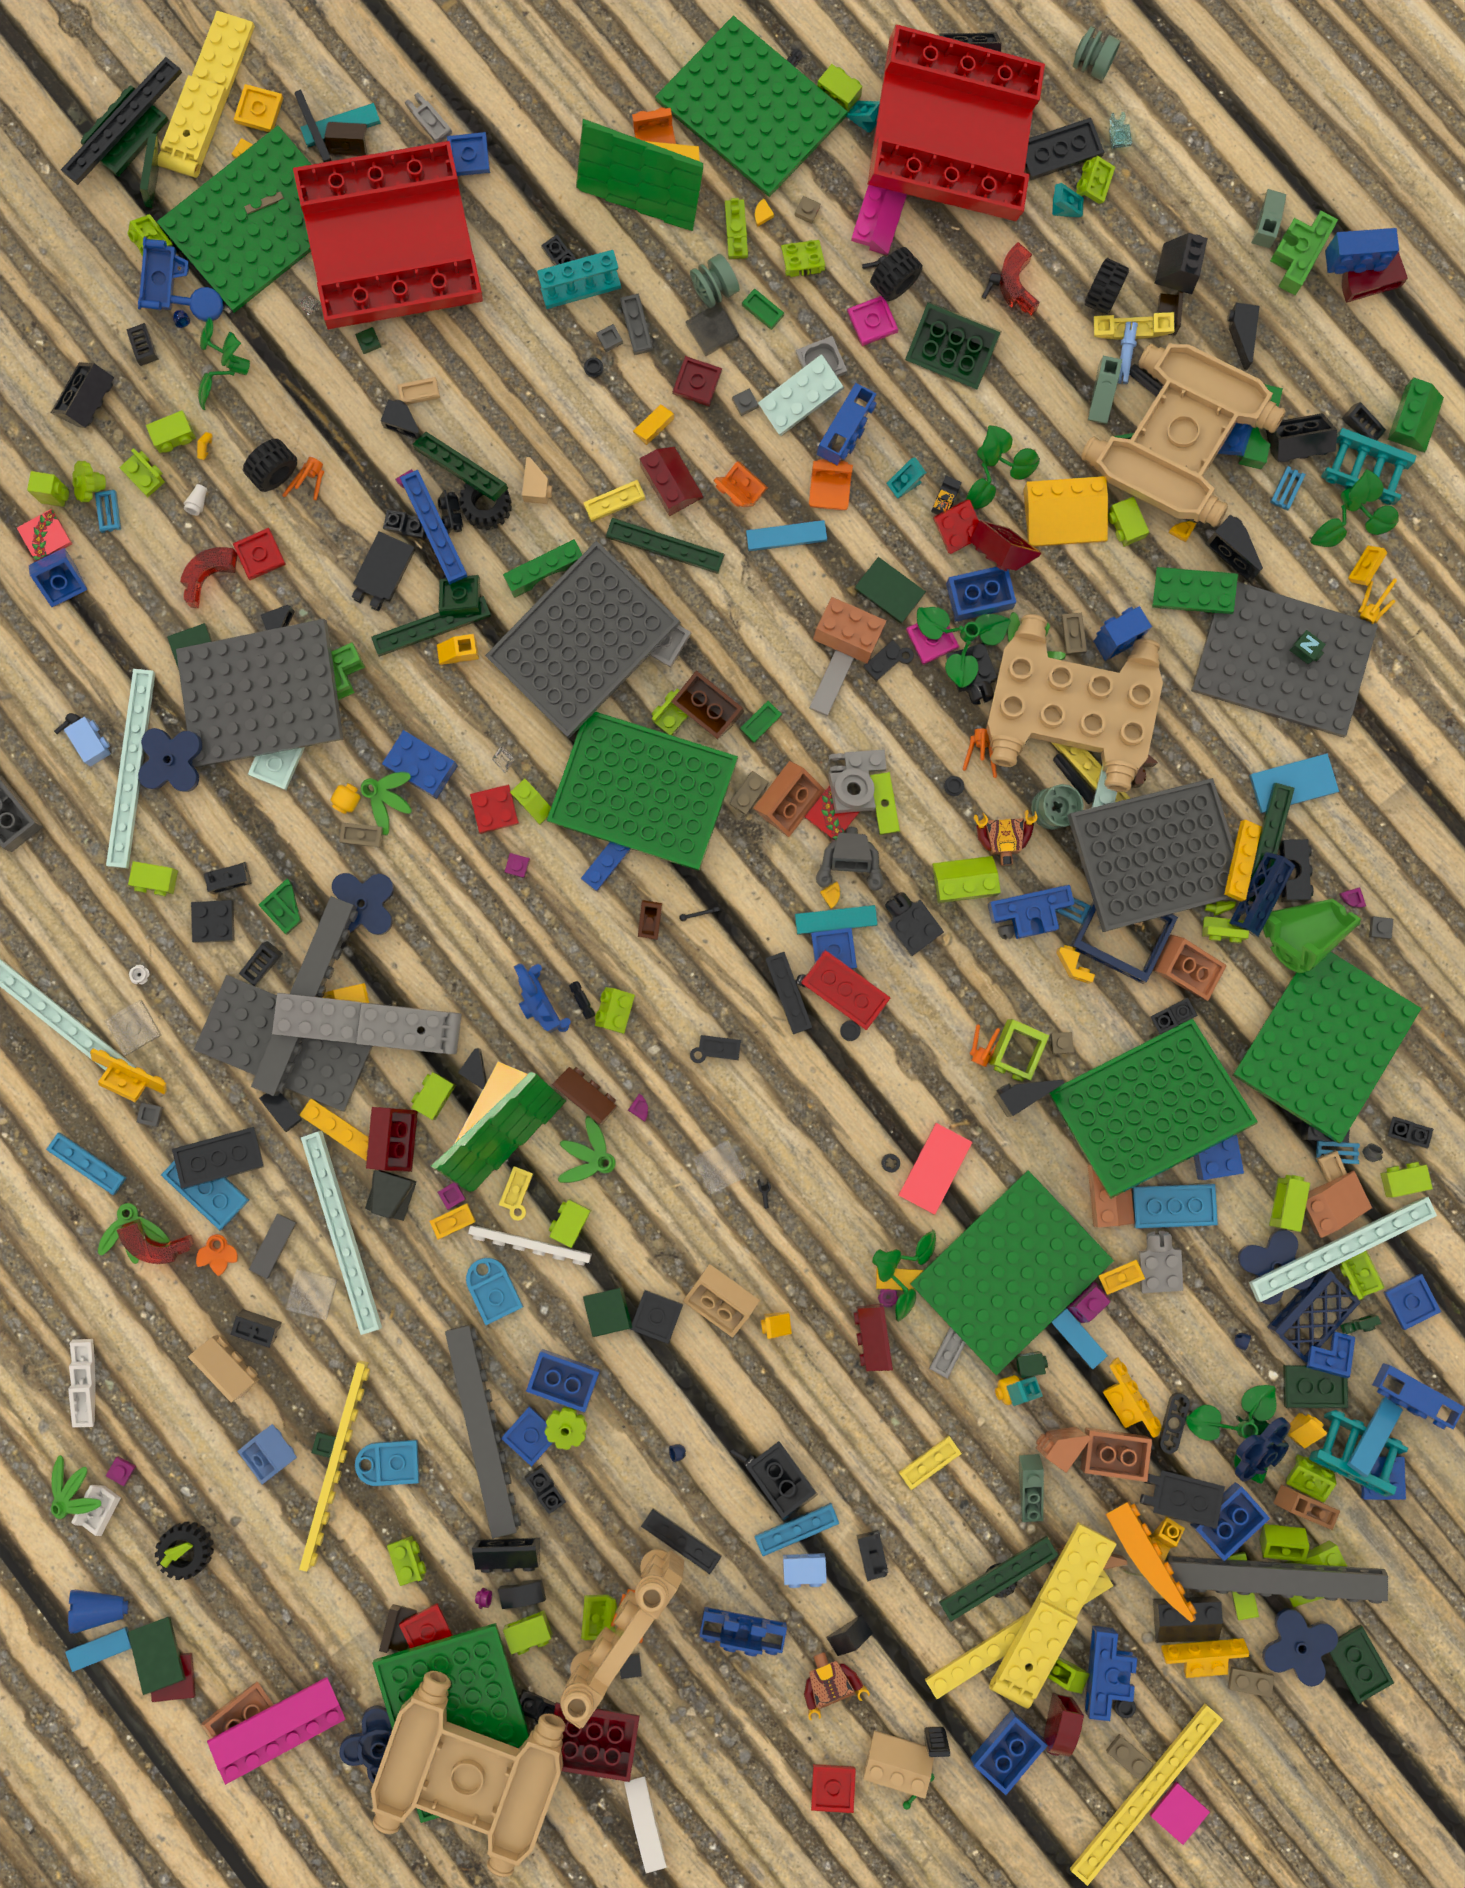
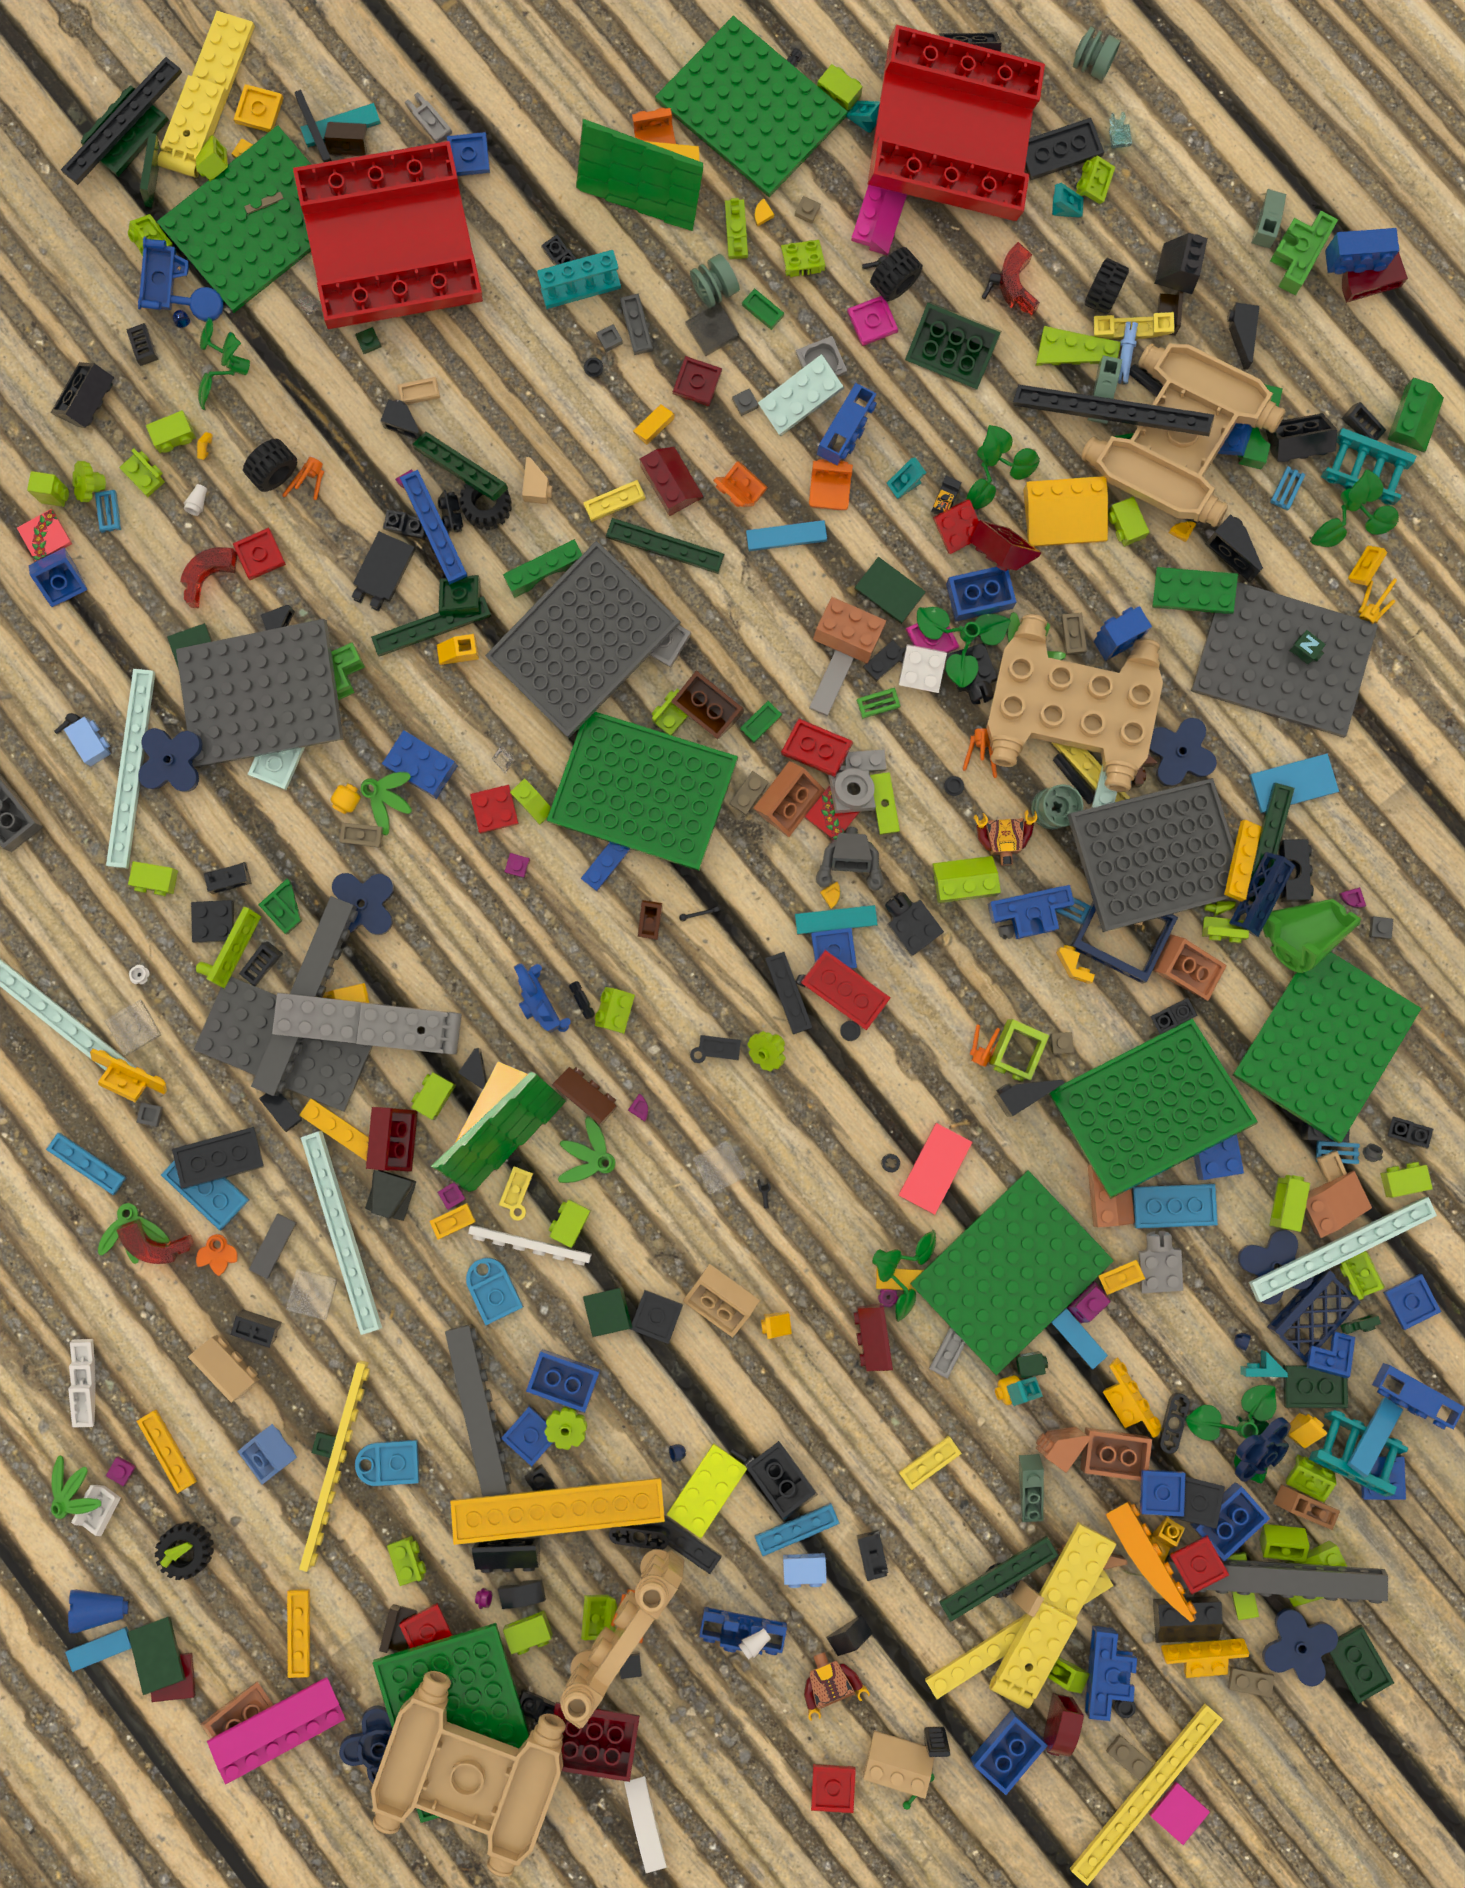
(166, 1451): none -> yellow tile
(211, 159): none -> lime slope
(231, 950): none -> lime piece
(298, 1633): none -> yellow tile
(557, 1511): none -> yellow plate
(646, 1530): none -> black beam
(707, 1490): none -> neon yellow plate
(753, 1644): none -> white cone
(767, 1050): none -> lime plant
(816, 747): none -> red tile
(881, 710): none -> bright green tile
(922, 668): none -> white brick
(1027, 1598): none -> tan tile
(1065, 347): none -> lime wing
(1114, 410): none -> black plate
(1162, 1493): none -> blue plate
(1175, 765): none -> dark blue plant
(1199, 1564): none -> red tile
(1268, 1368): none -> teal slope

